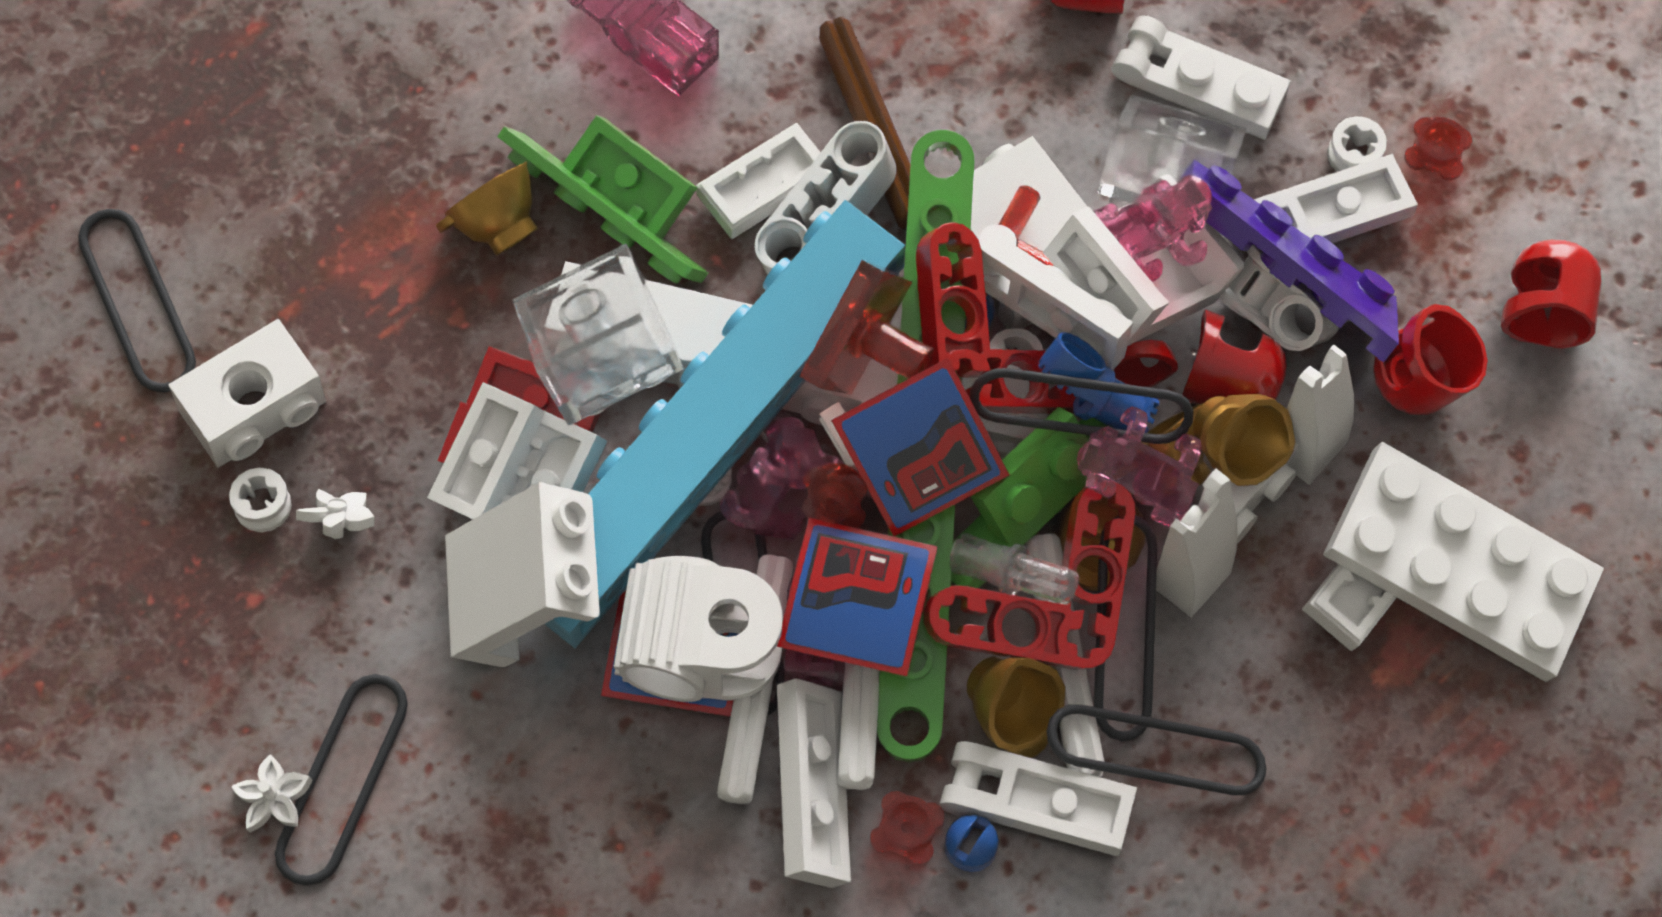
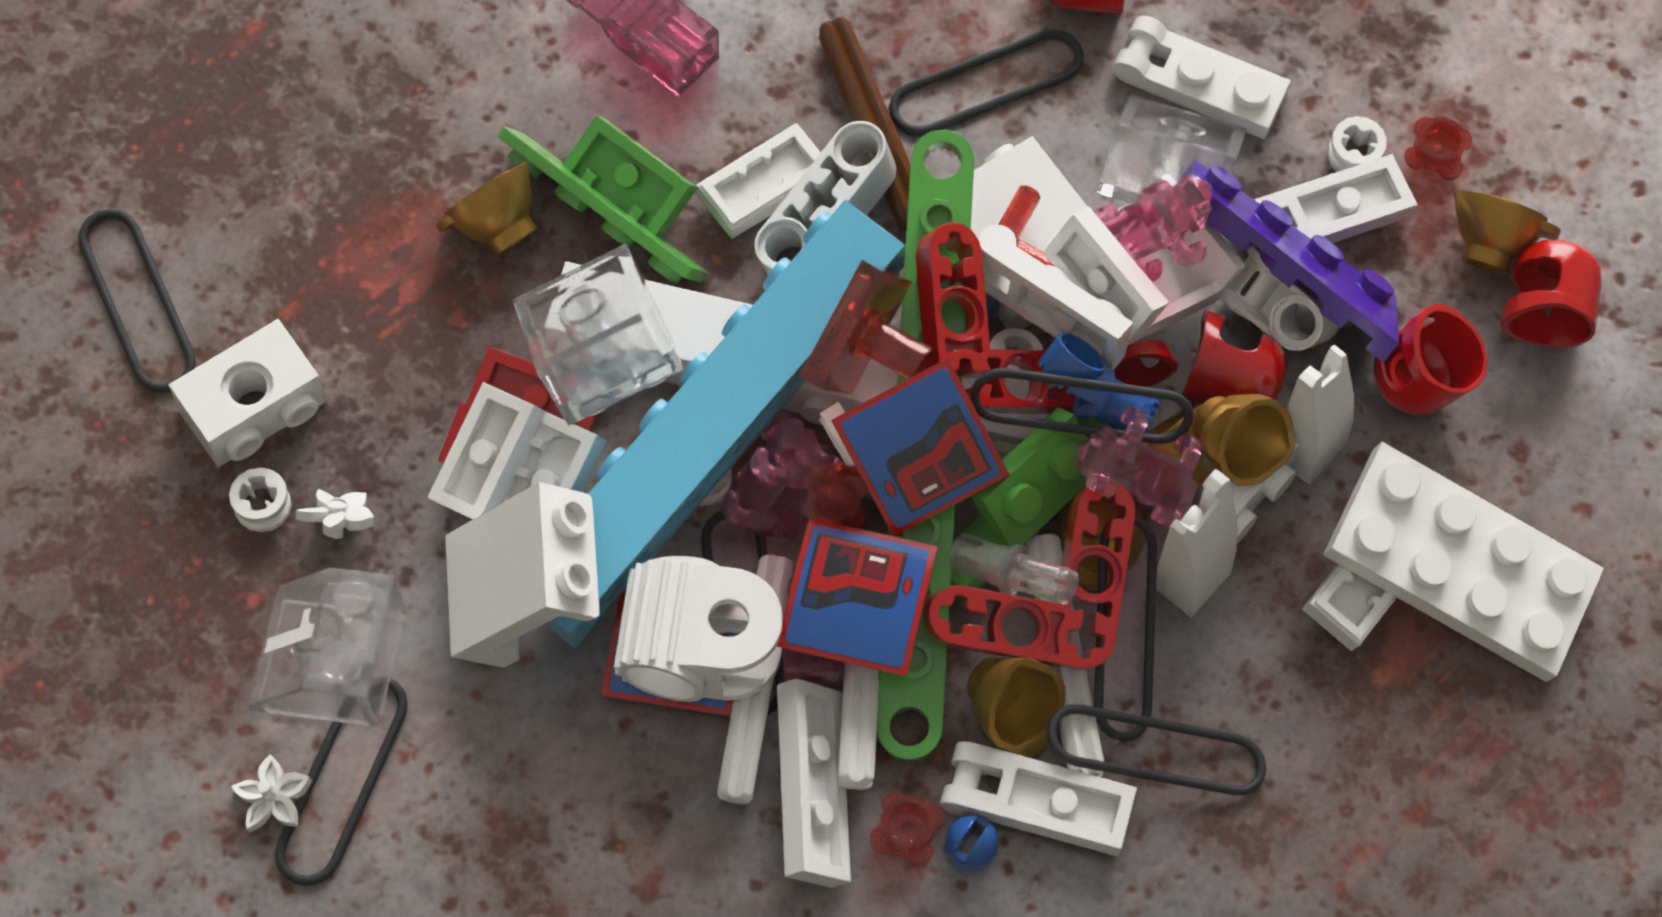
(330, 647): none -> clear slope
(980, 59): none -> black piece
(1497, 229): none -> pearl gold piece

